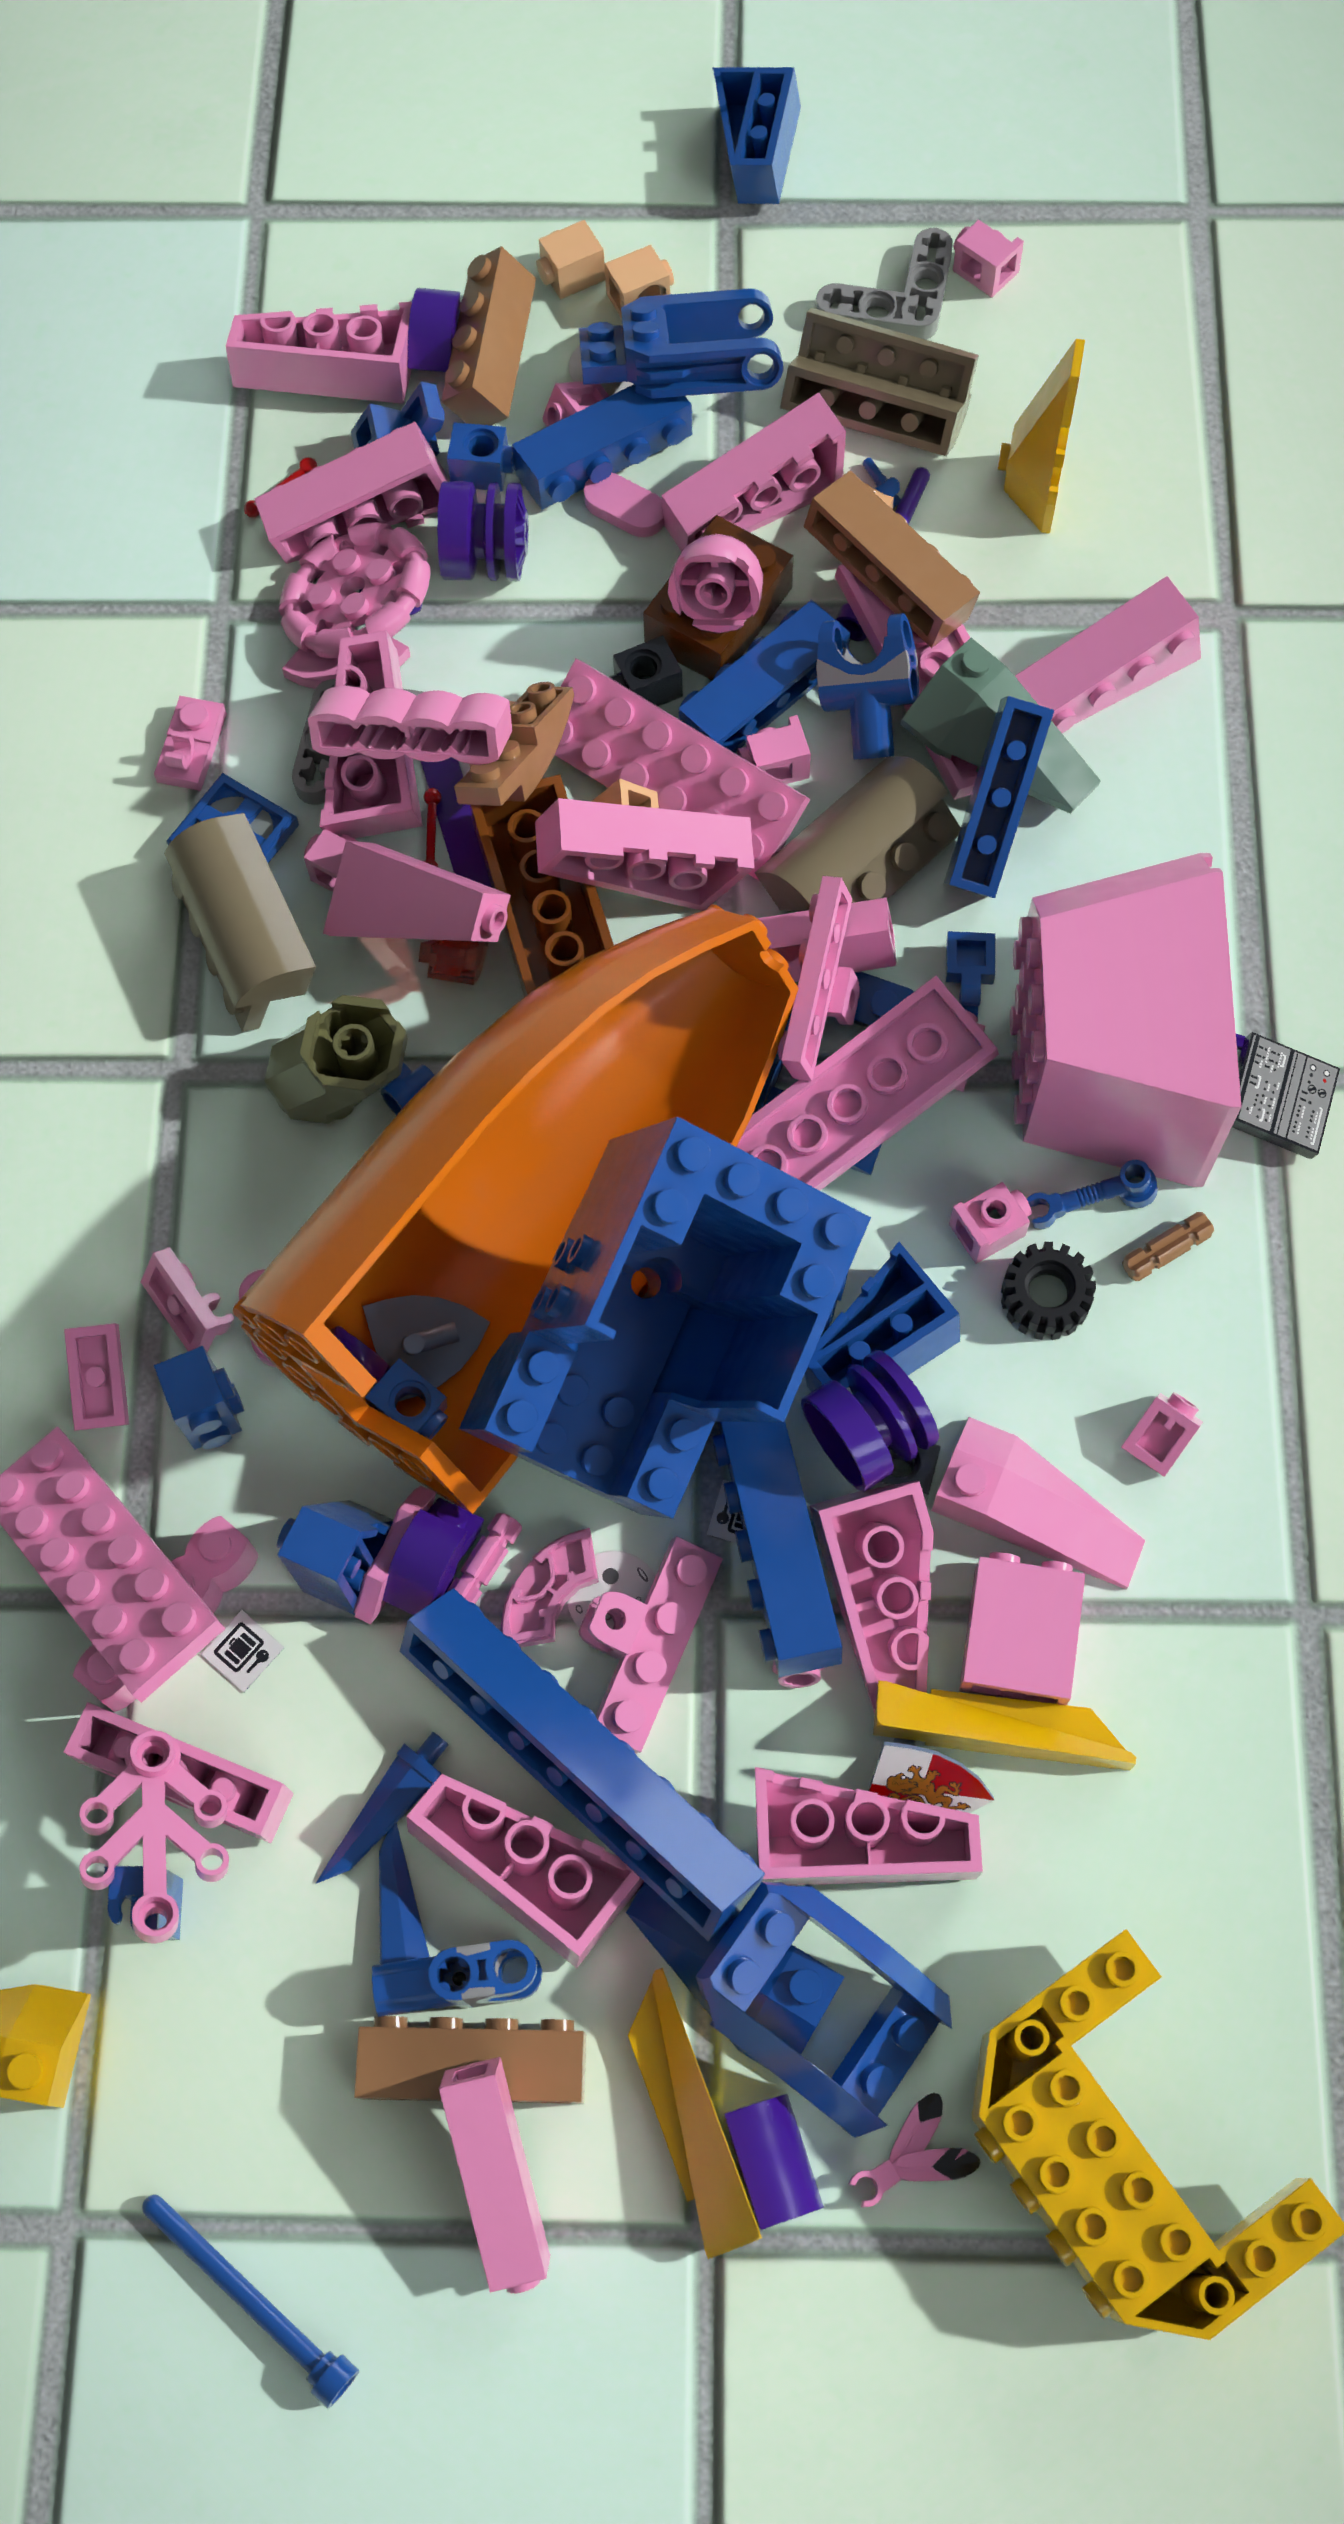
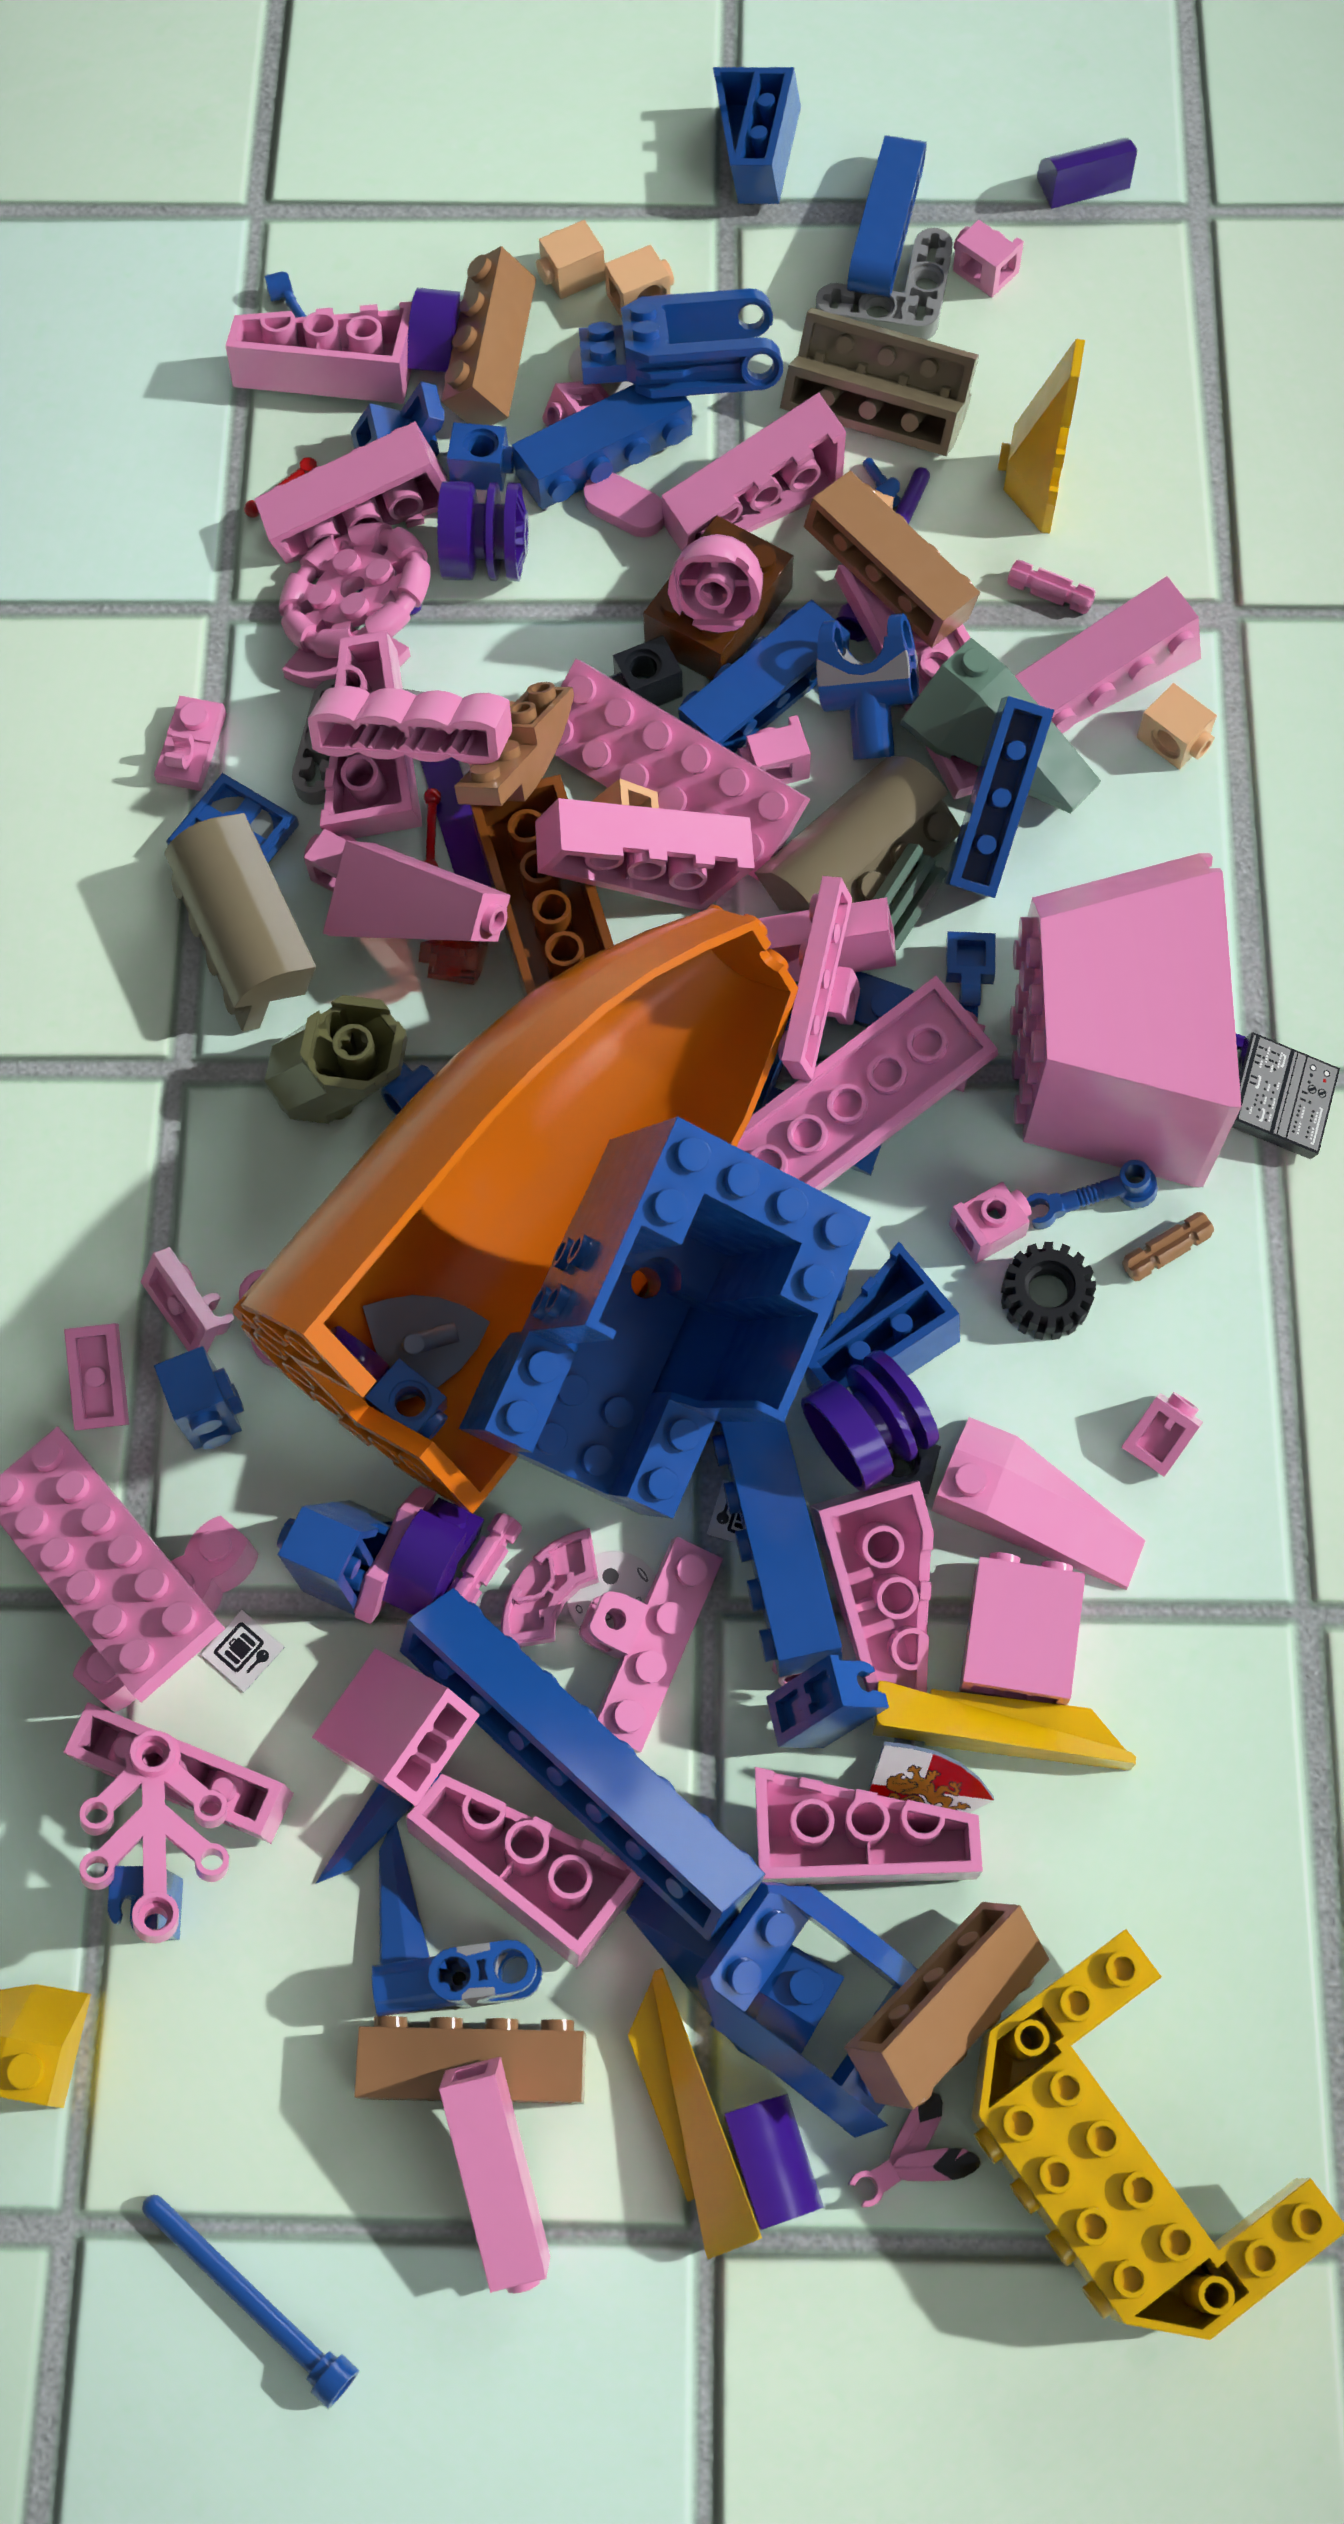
(280, 288): none -> blue hand
(396, 1726): none -> bright pink brick
(823, 1704): none -> blue hinge
(886, 216): none -> blue beam
(916, 894): none -> sand green tile
(947, 2005): none -> medium nougat brick
(1051, 586): none -> bright pink axle
(1087, 172): none -> dark purple brick
(1177, 727): none -> light nougat brick

